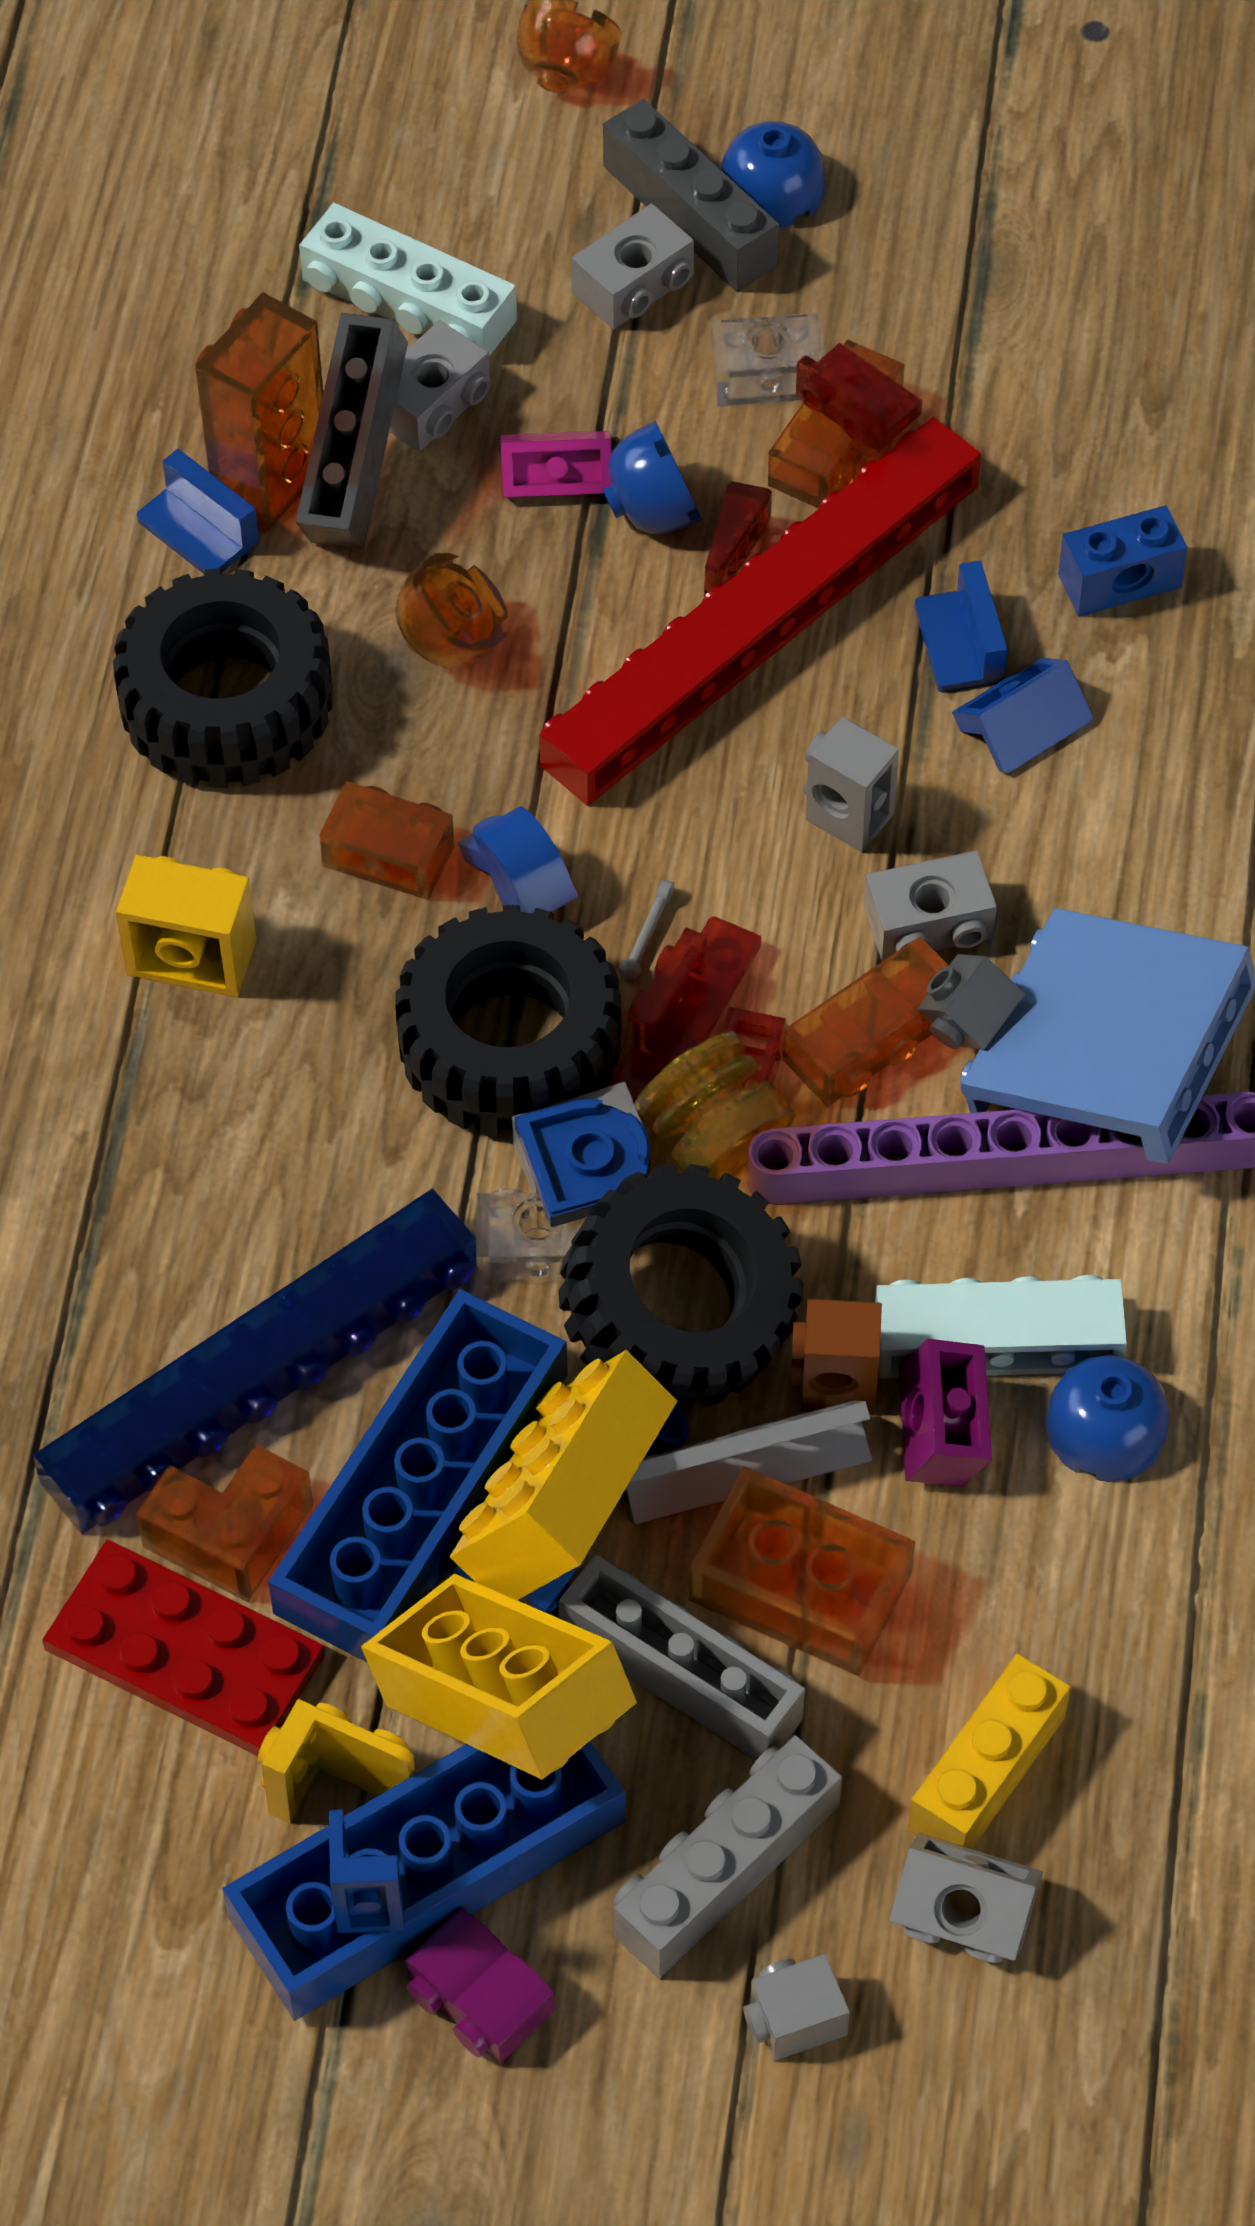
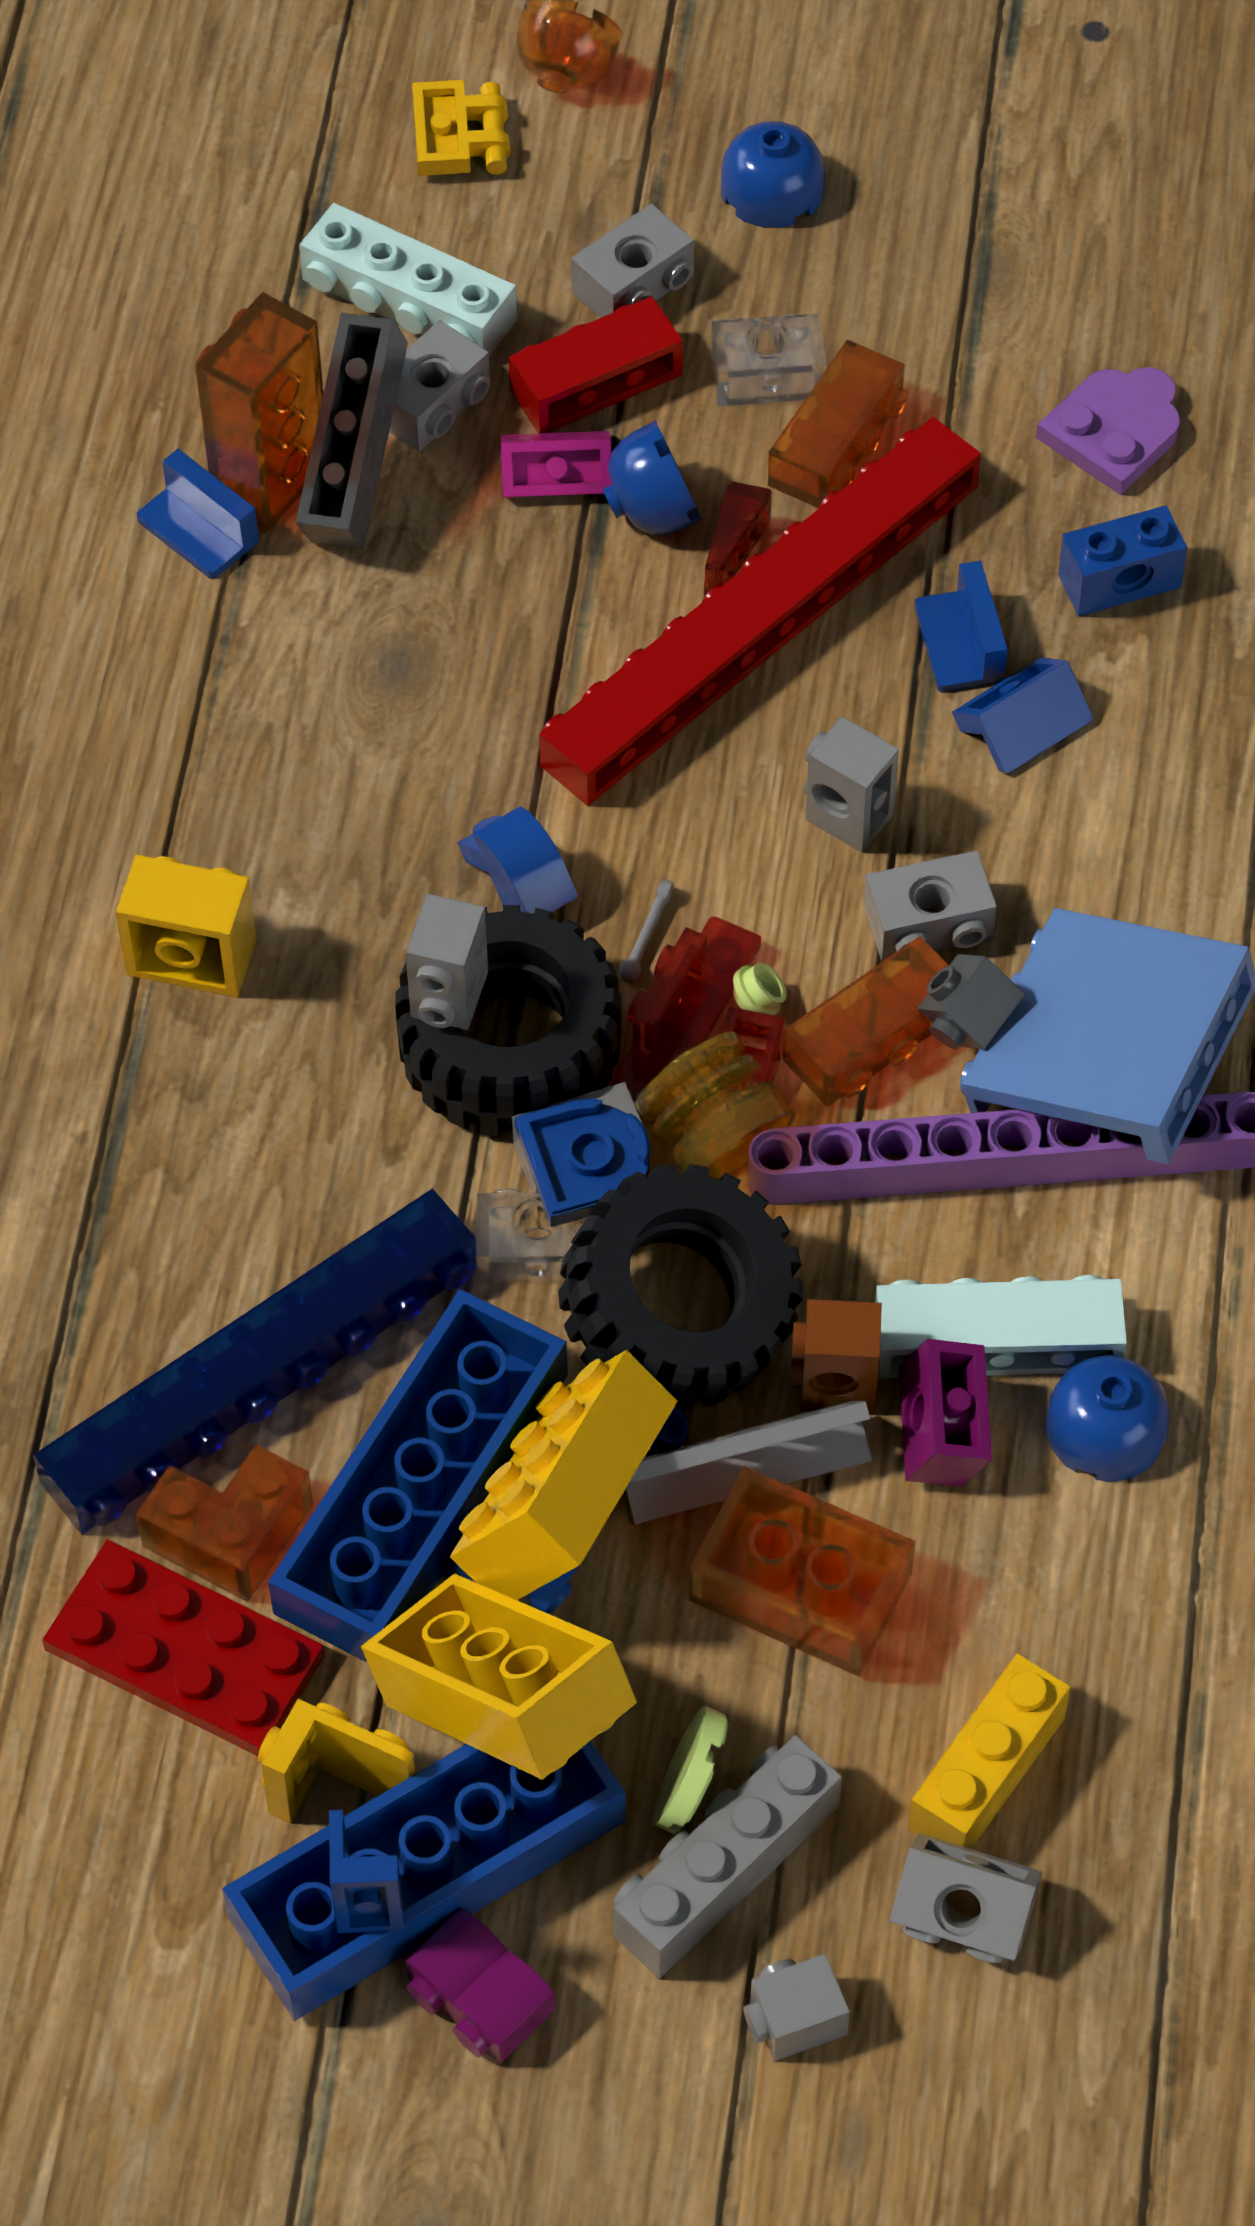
(211, 621): black tyre -> none
(387, 840): clear orange brick -> none
(442, 128): none -> yellow plate
(447, 962): none -> light grey brick
(450, 612): clear orange cylinder -> none
(595, 365): none -> red brick
(685, 1659): light grey brick -> none
(686, 186): dark grey brick -> none
(689, 1770): none -> yellowish green tile
(759, 989): none -> yellowish green plate
(856, 396): clear red bracket -> none
(1115, 424): none -> medium lavender plate

